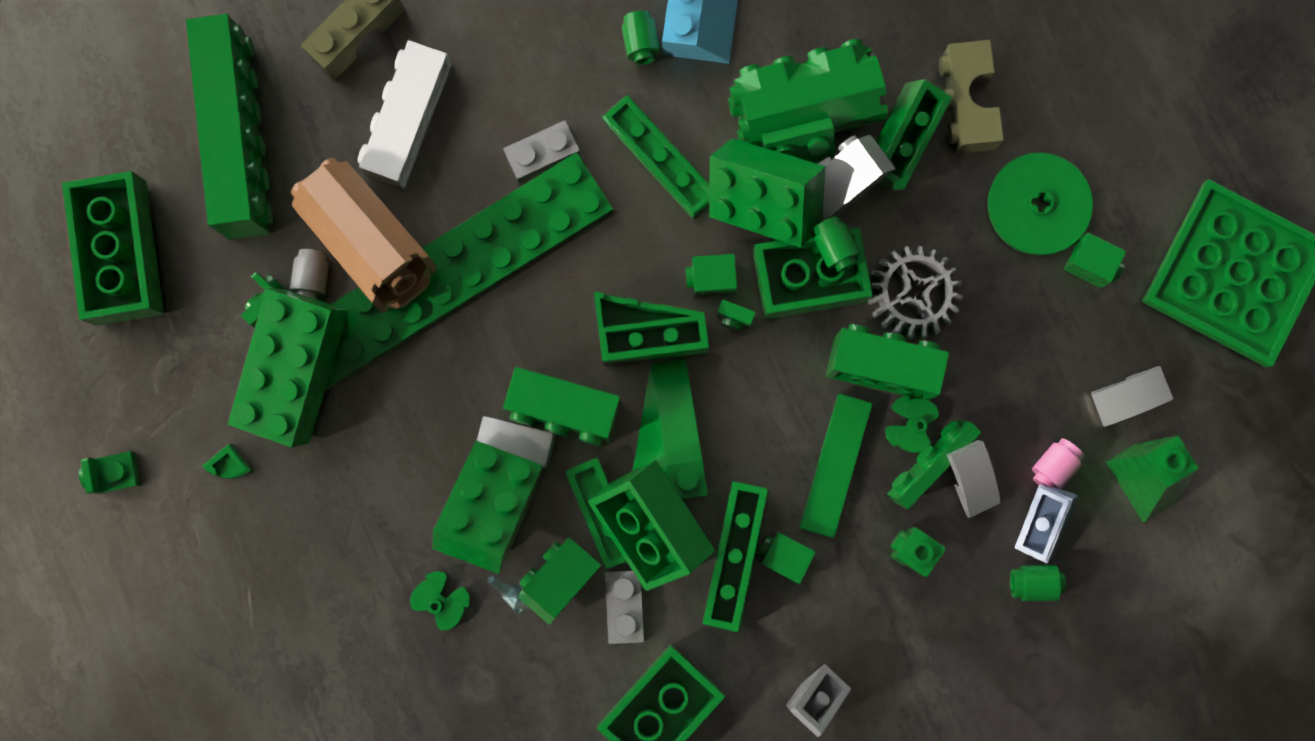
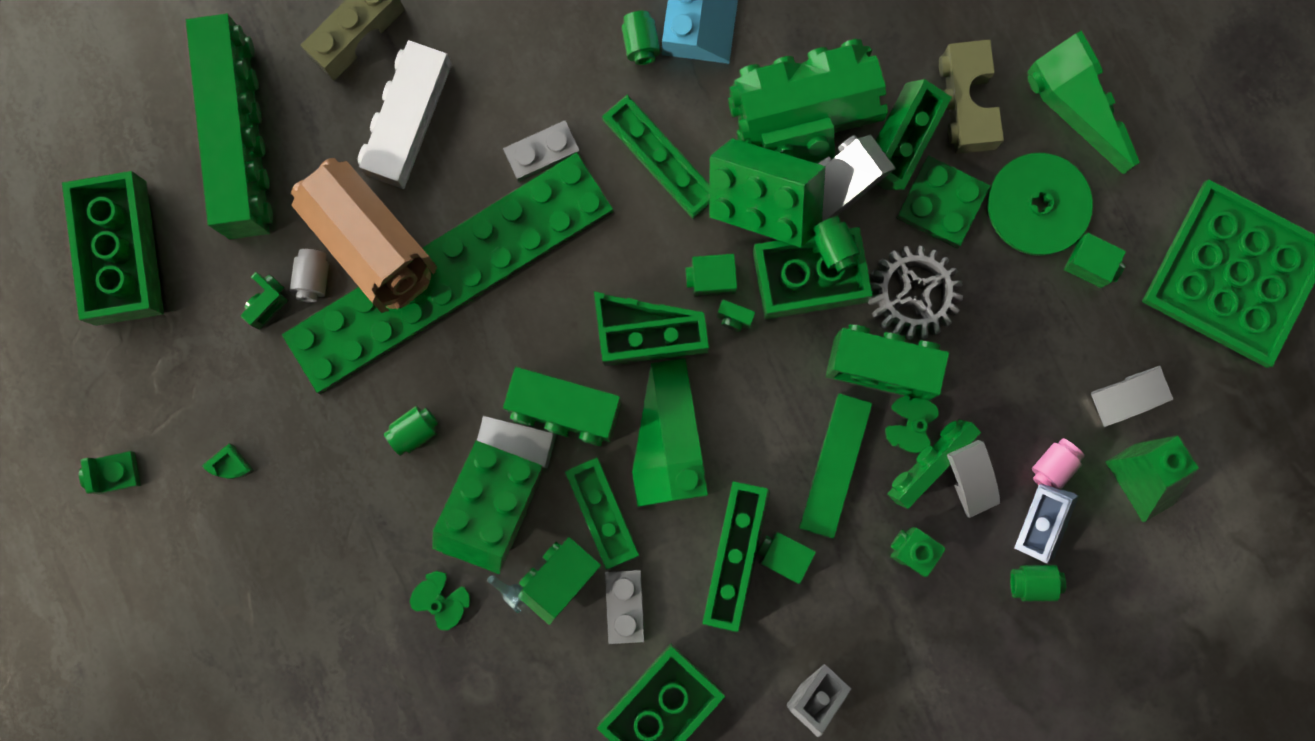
(287, 367): green brick -> none
(411, 430): none -> green brick
(651, 526): green brick -> none
(943, 202): none -> green plate
(1072, 89): none -> green wedge

